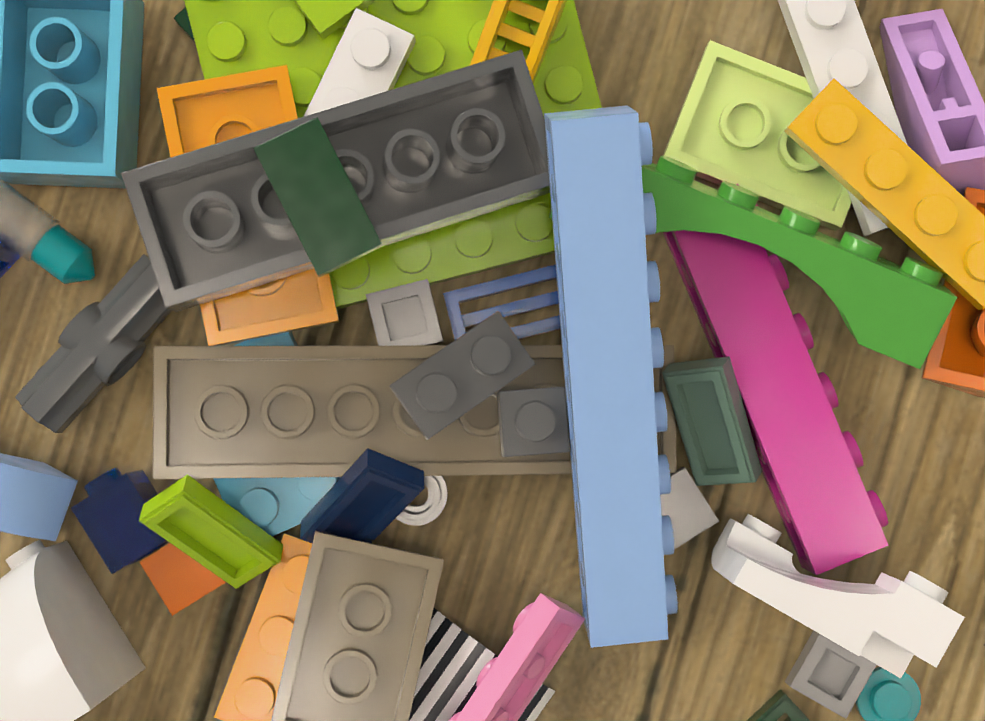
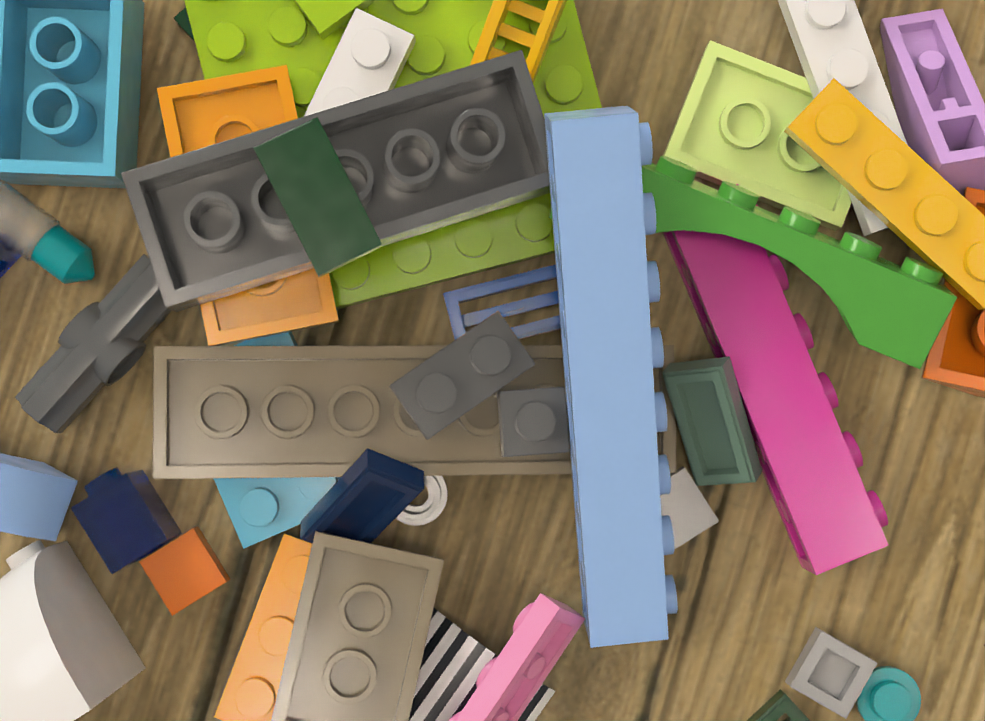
(211, 532): lime tile -> none
(405, 315): light grey plate -> none
(877, 620): white slope -> none

